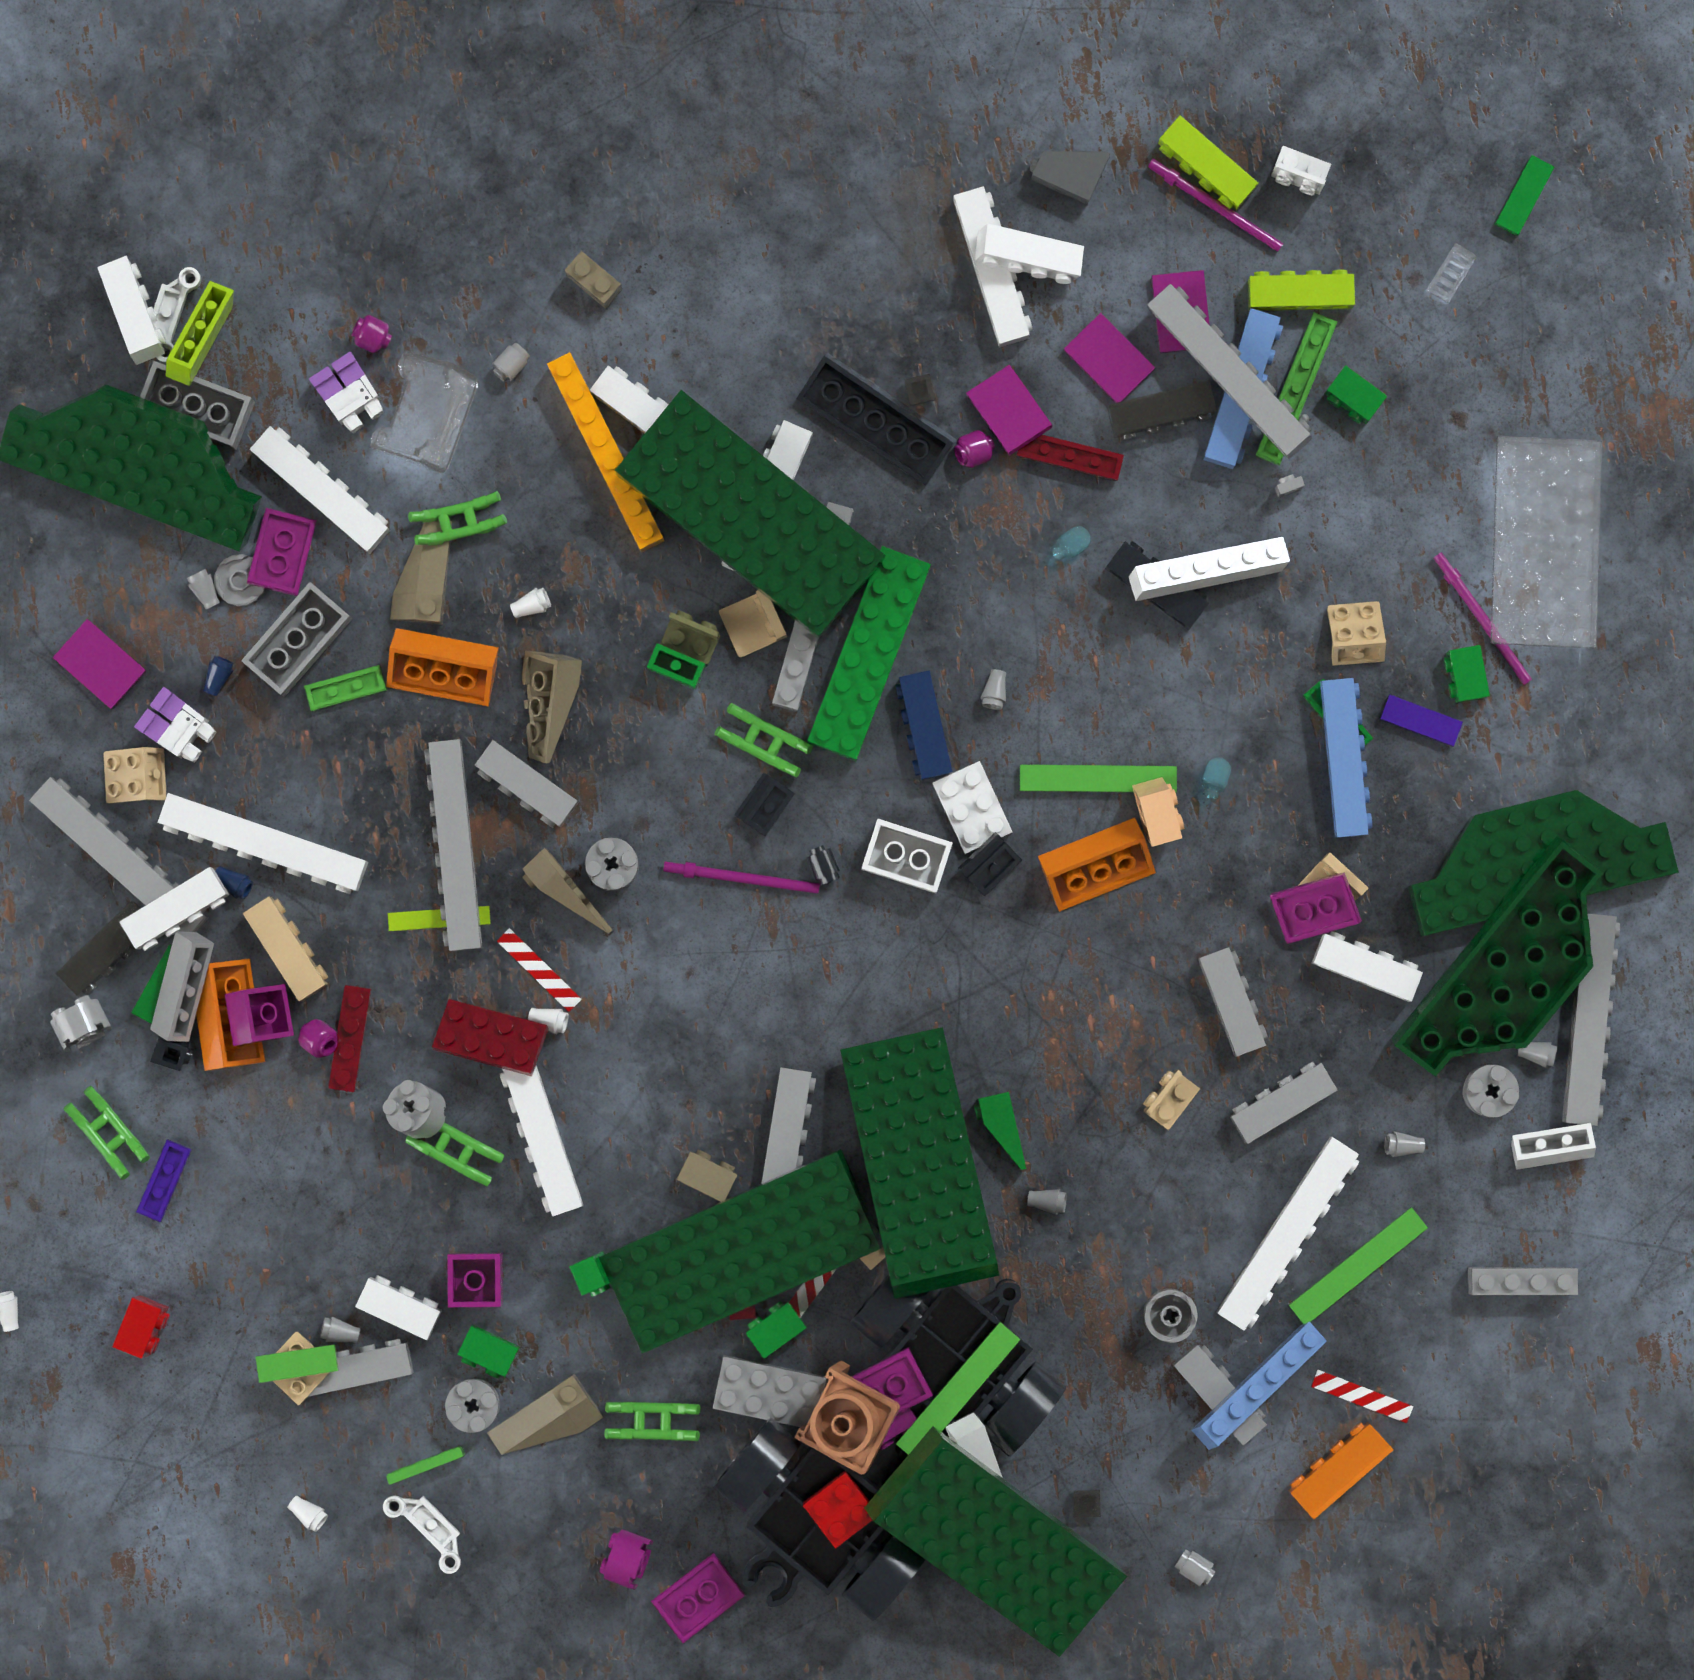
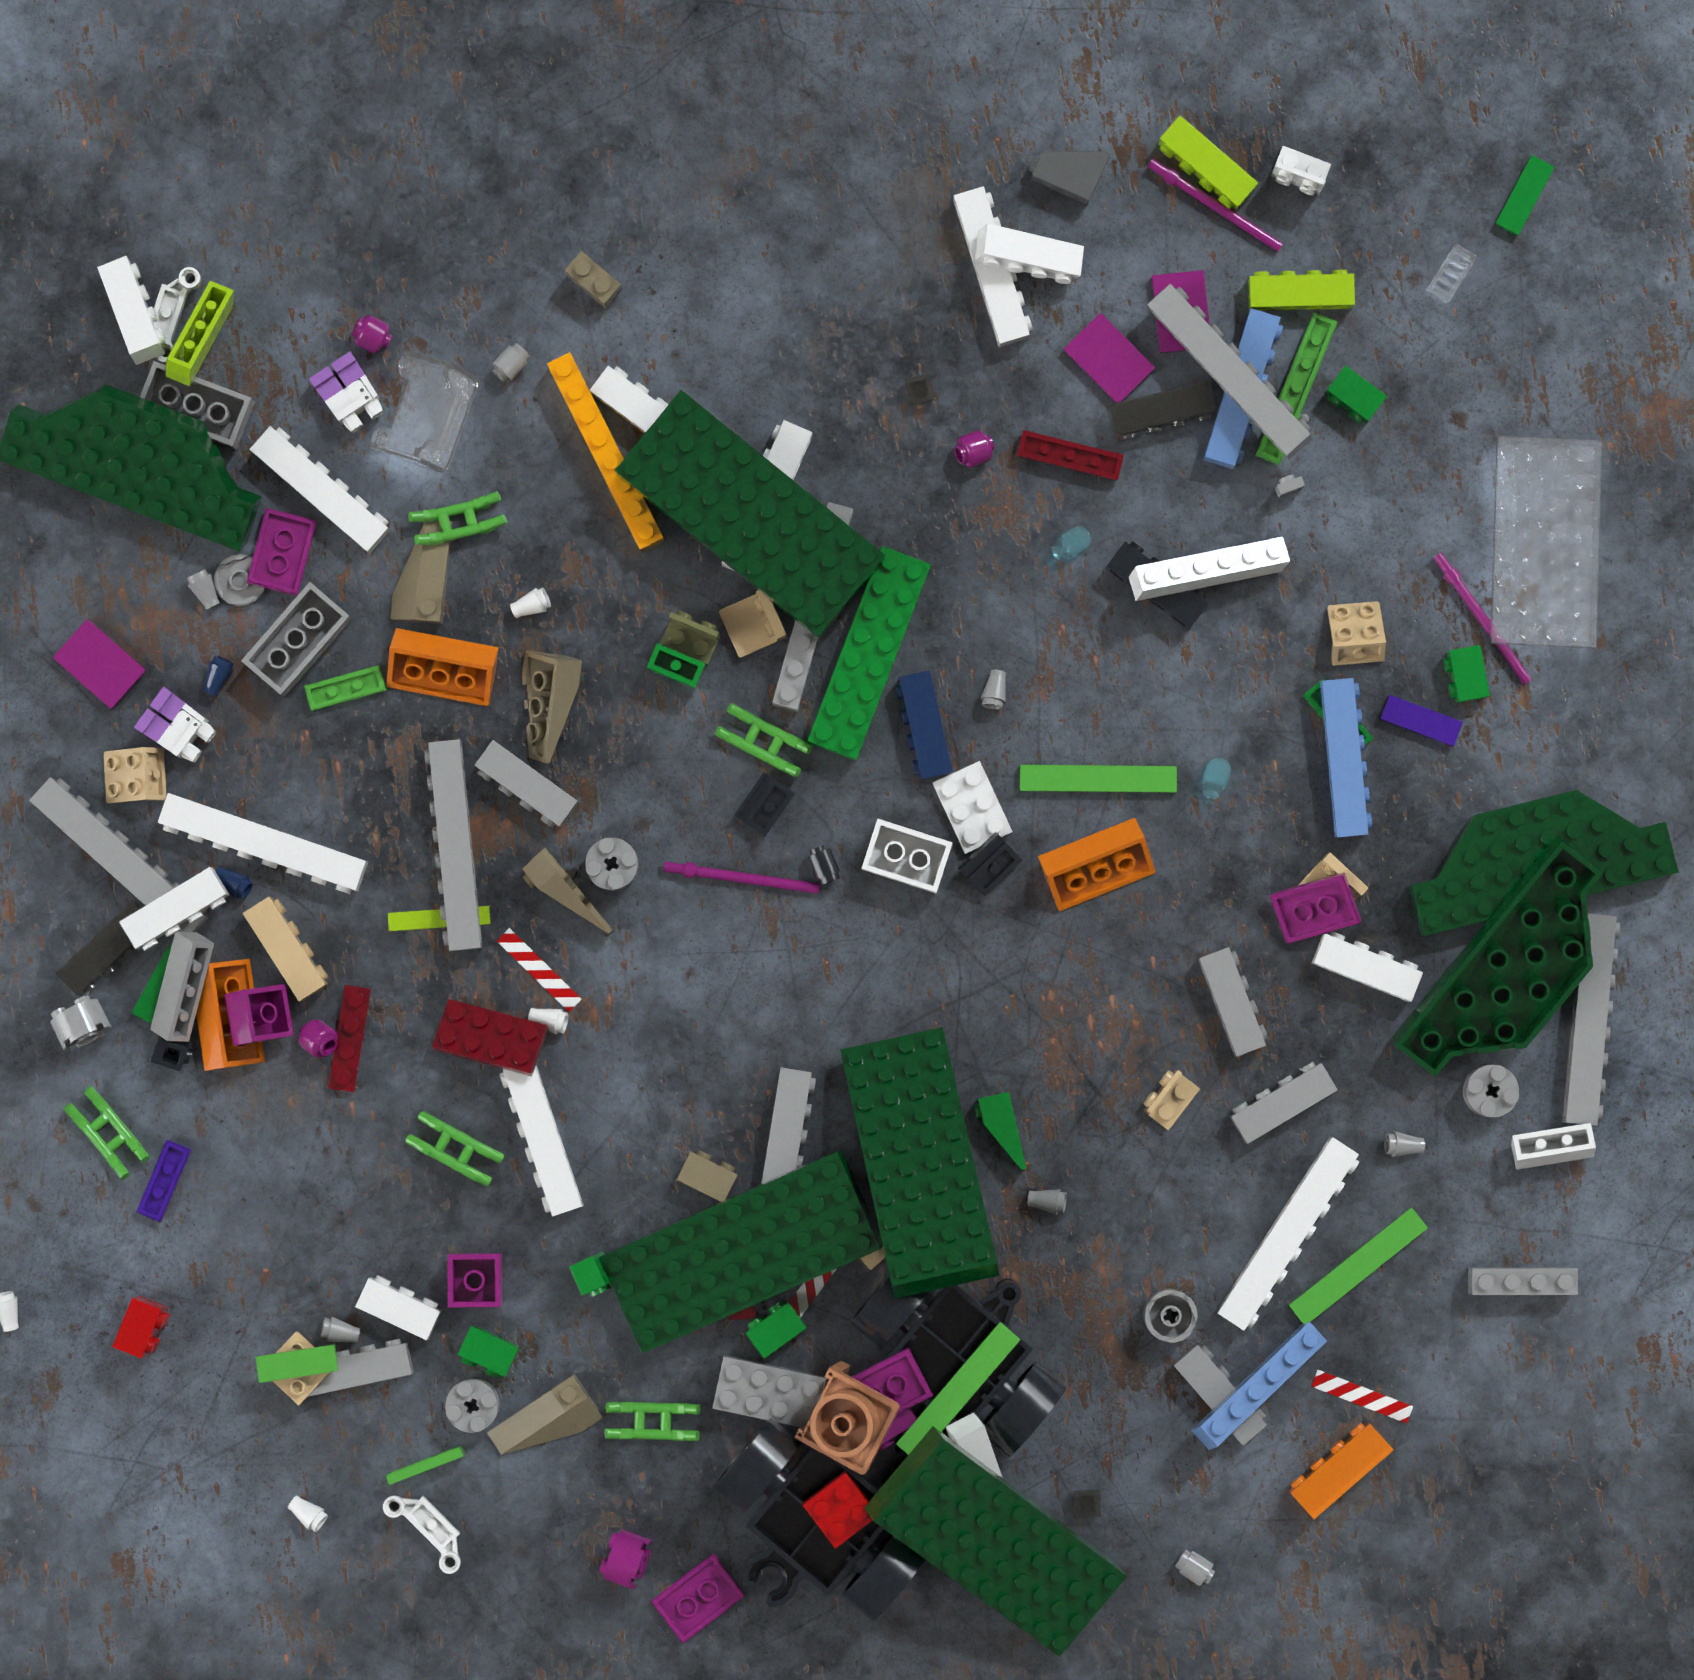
(415, 1109): light grey brick -> none
(876, 418): black arch -> none
(1009, 410): magenta tile -> none
(1157, 811): light nougat brick -> none
(1539, 1053): light grey cone -> none

